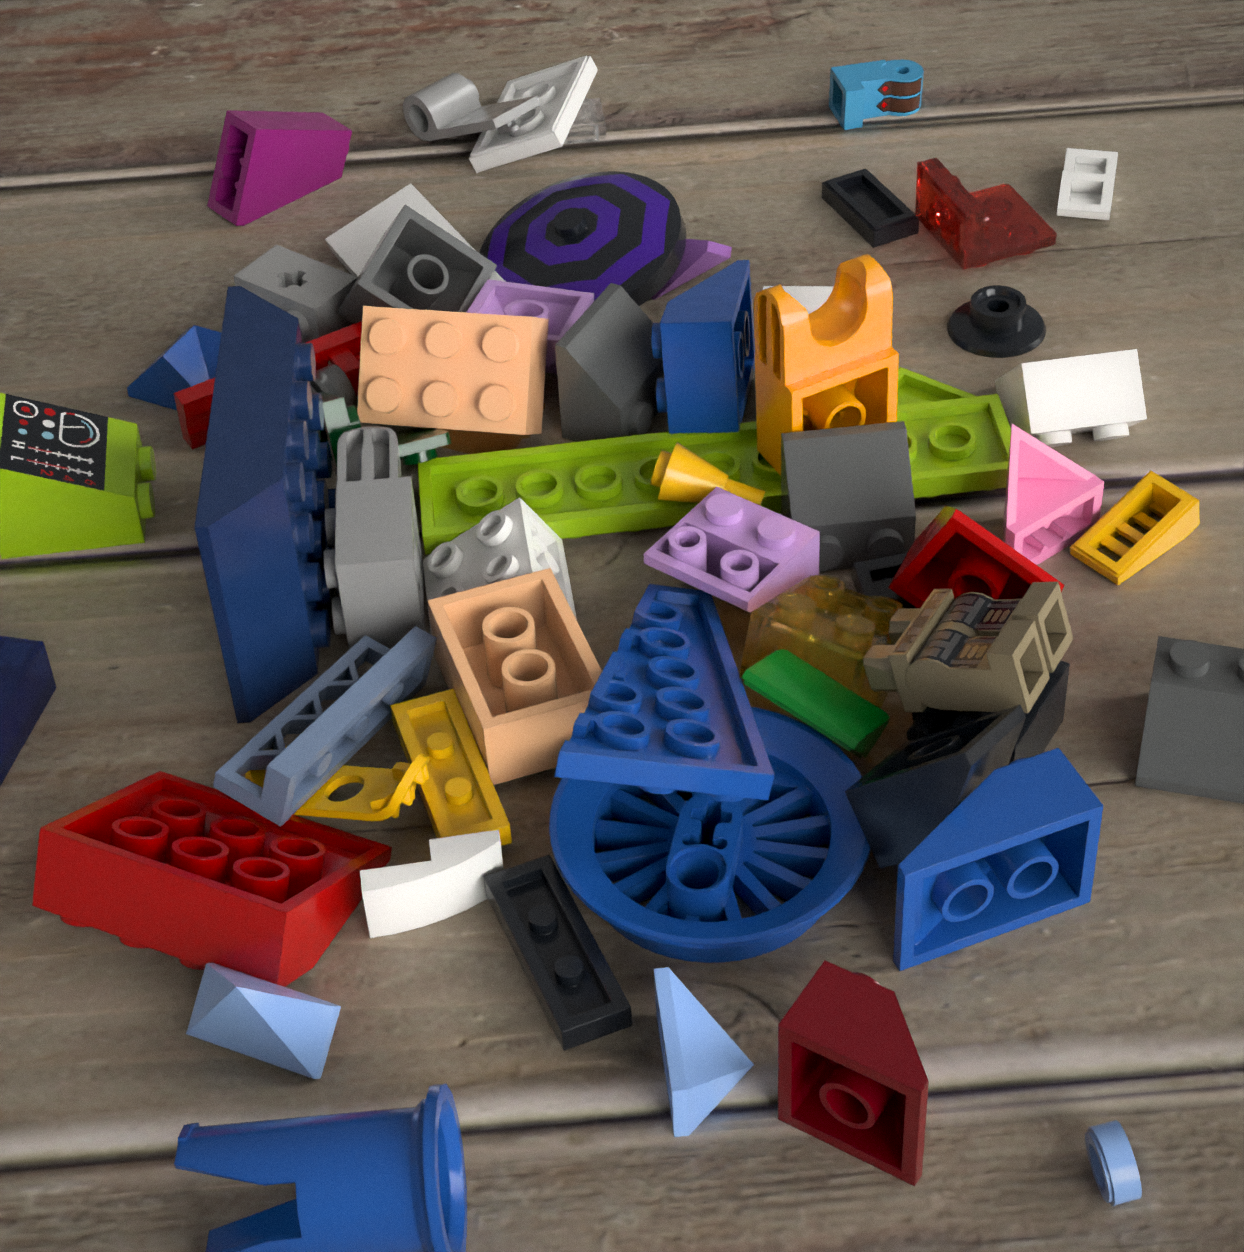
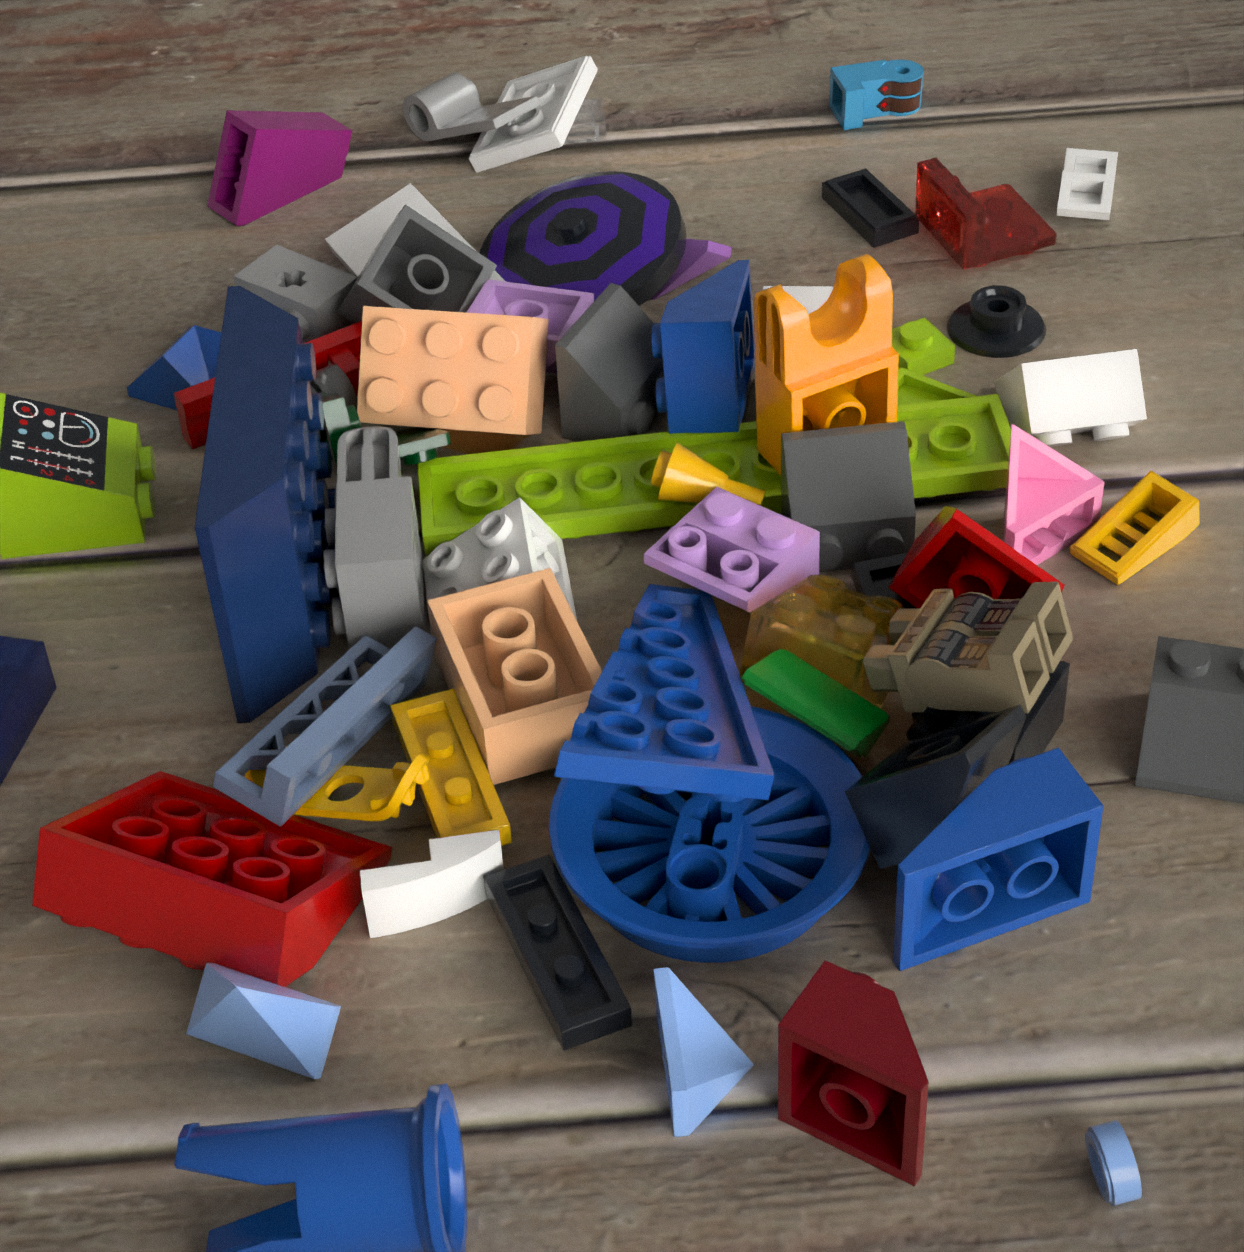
(922, 347): none -> lime plate

